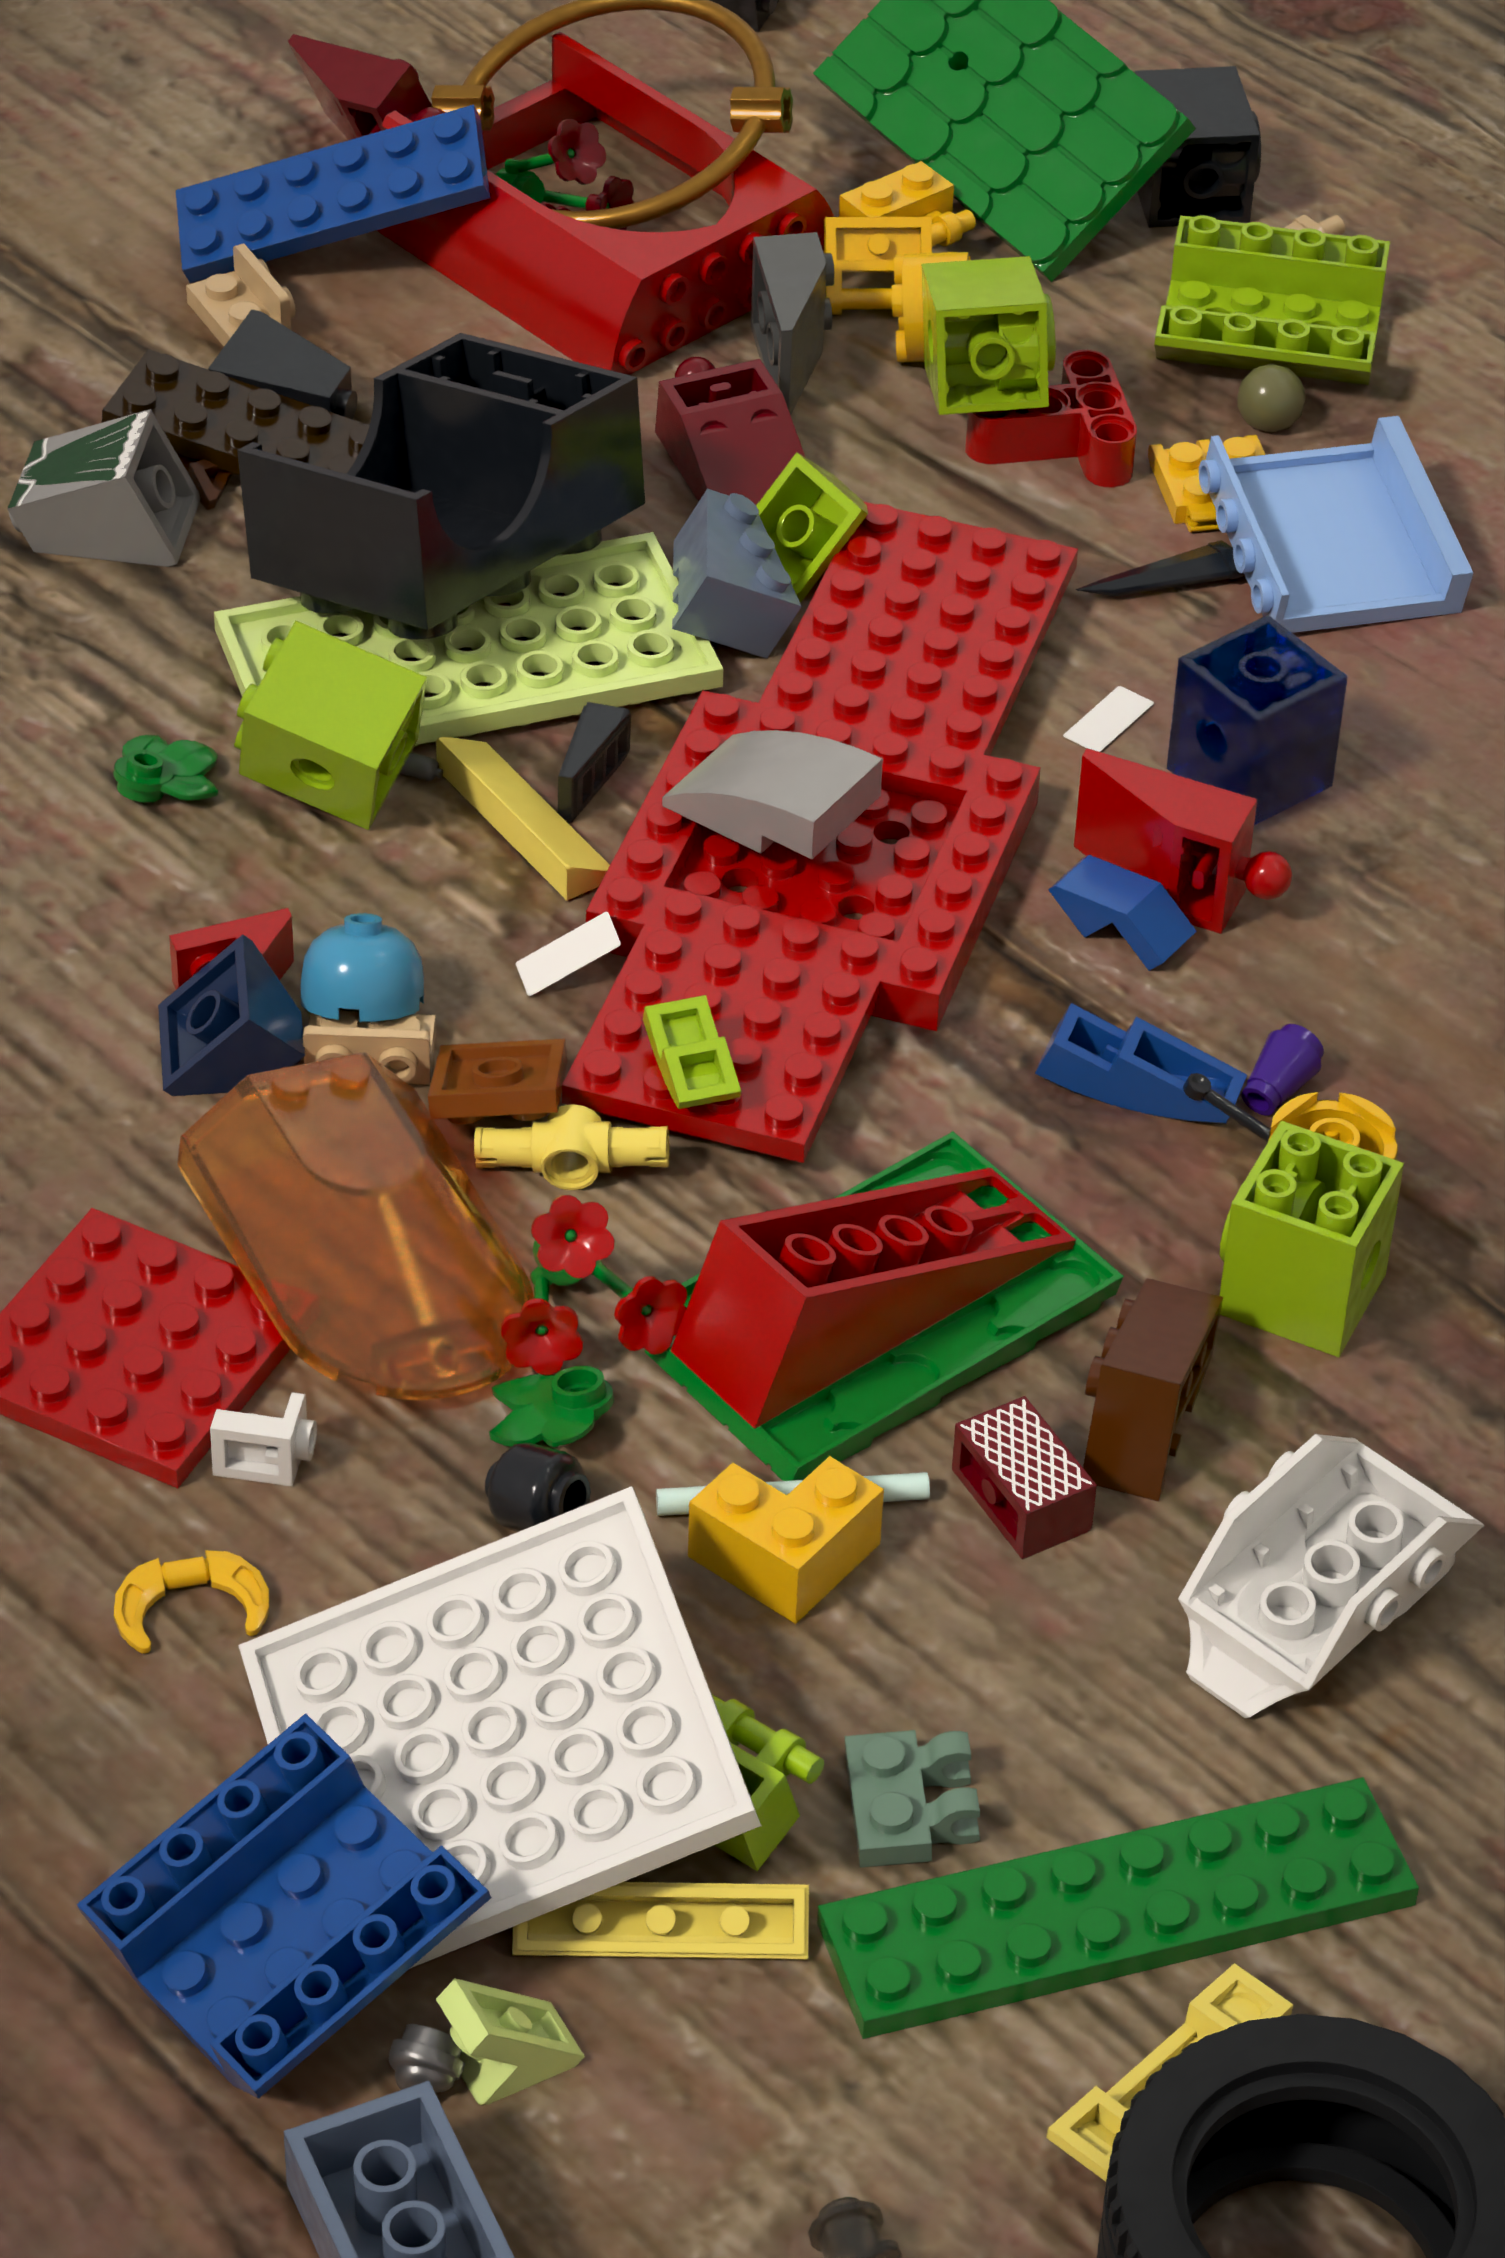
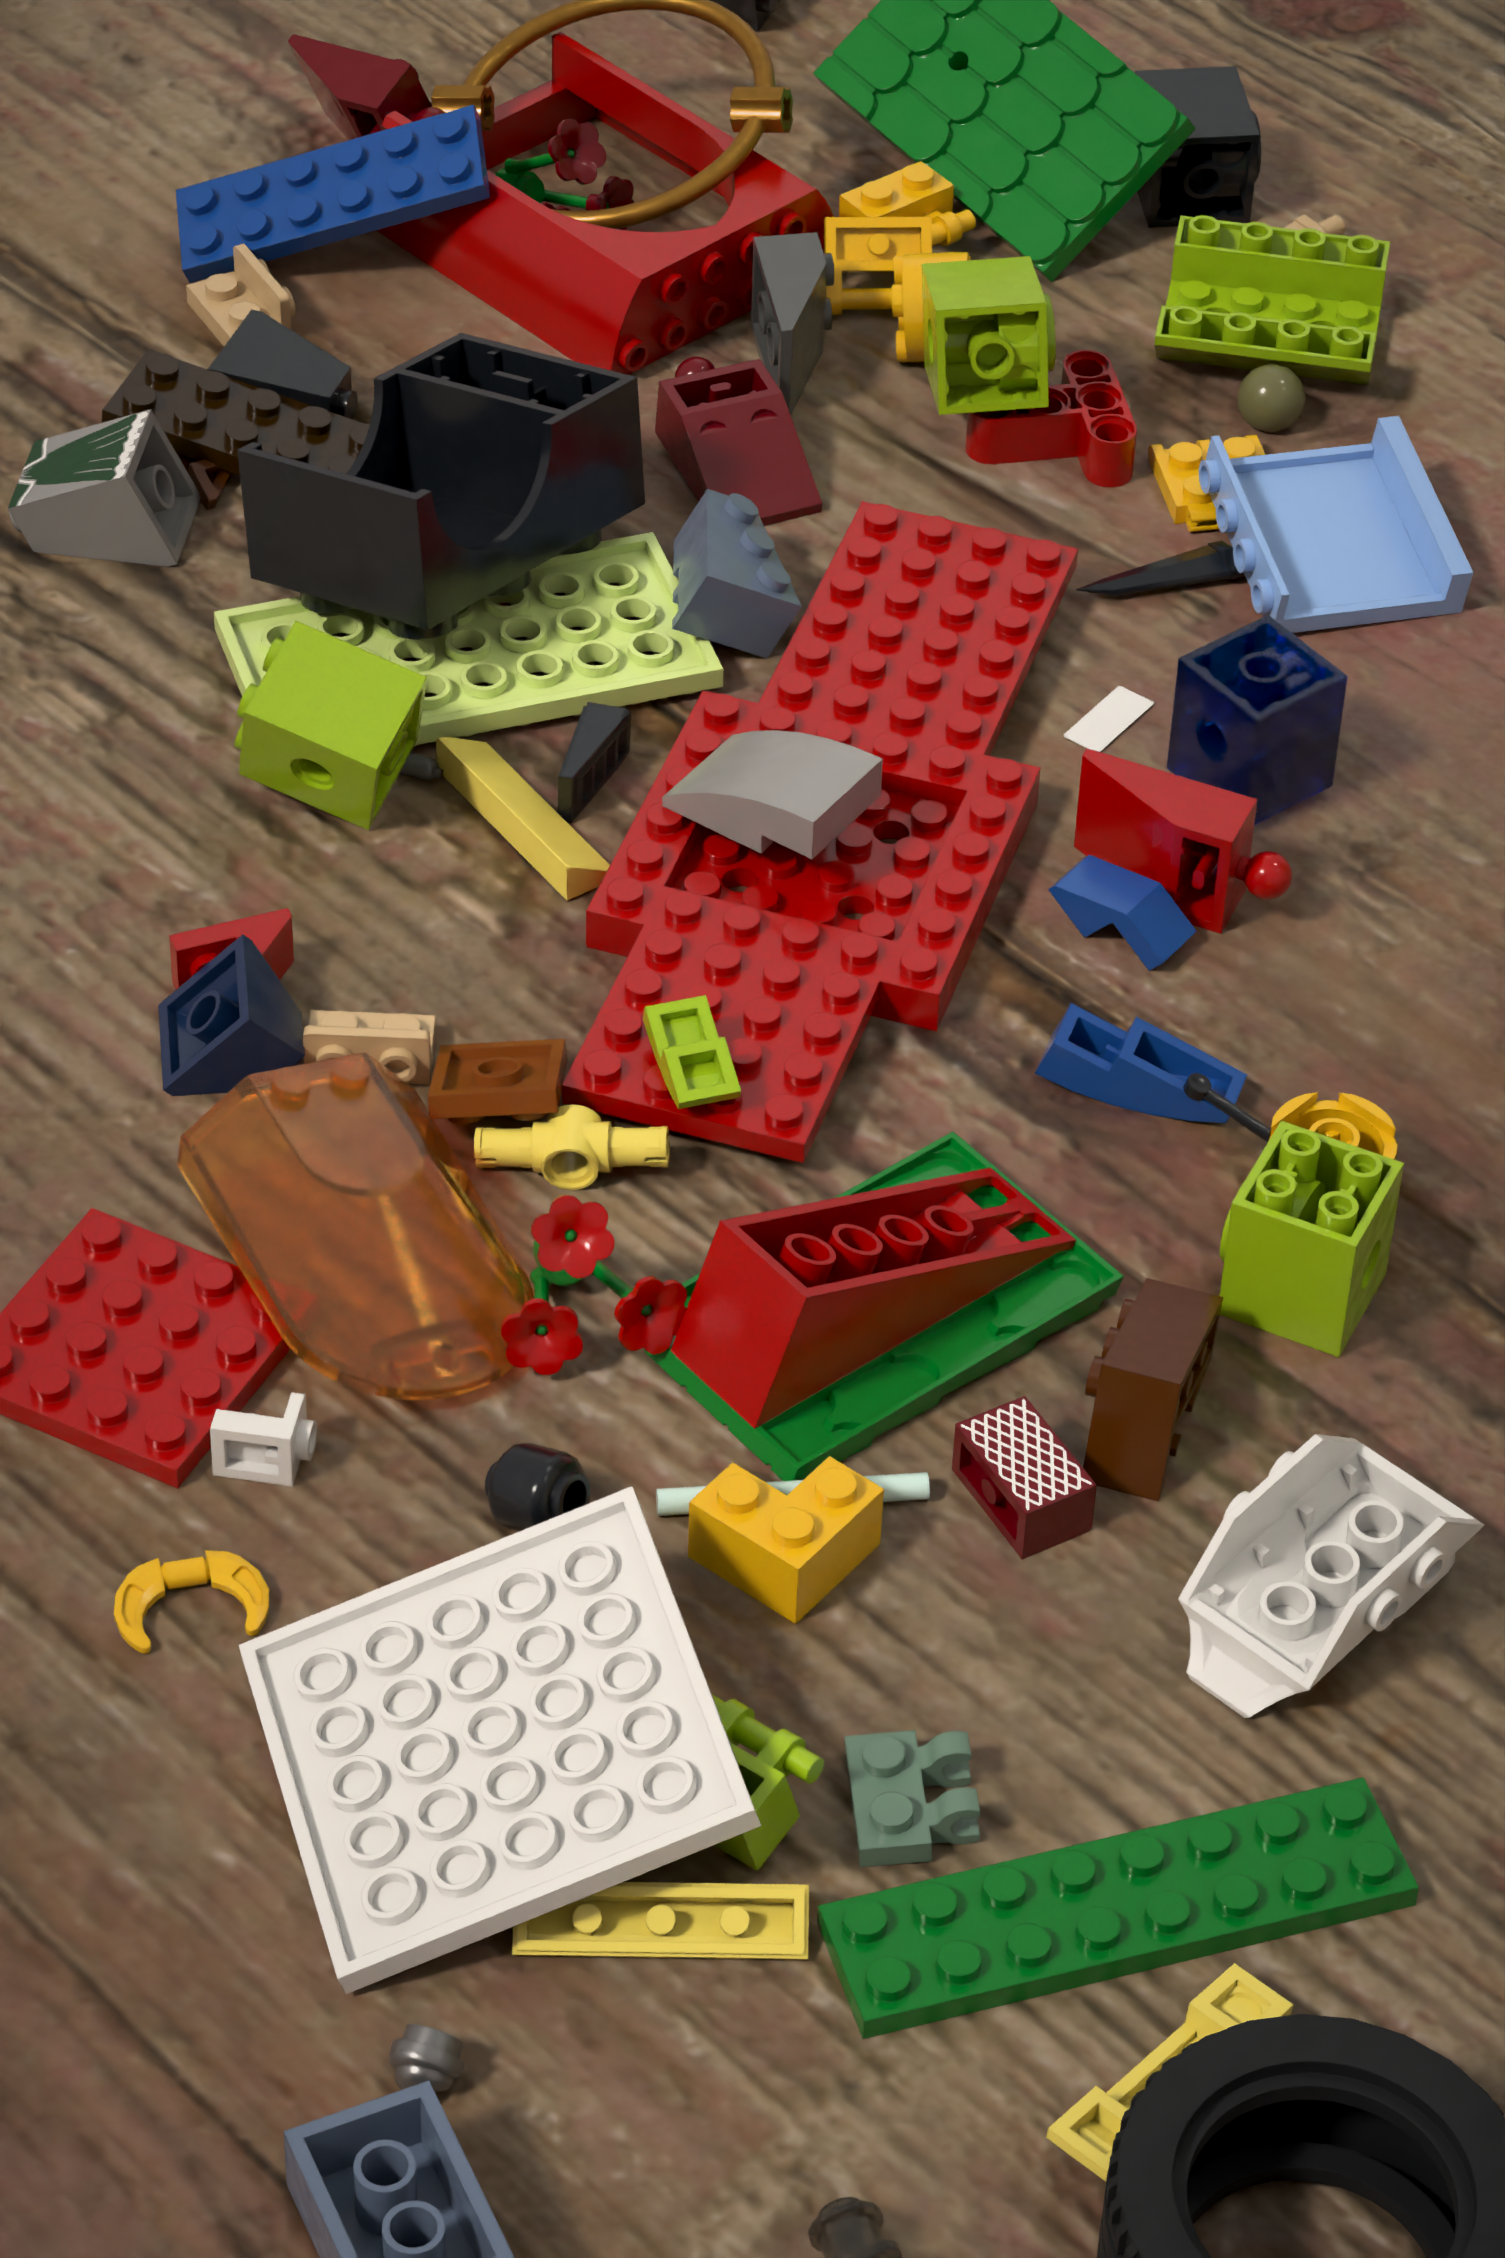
(157, 768): green plate -> none
(279, 1908): blue slope -> none
(363, 970): dark azure cylinder -> none
(506, 2039): yellowish green slope -> none
(552, 1406): green plate -> none
(568, 953): white sticker -> none
(809, 520): lime slope -> none
(1283, 1067): dark purple cone -> none

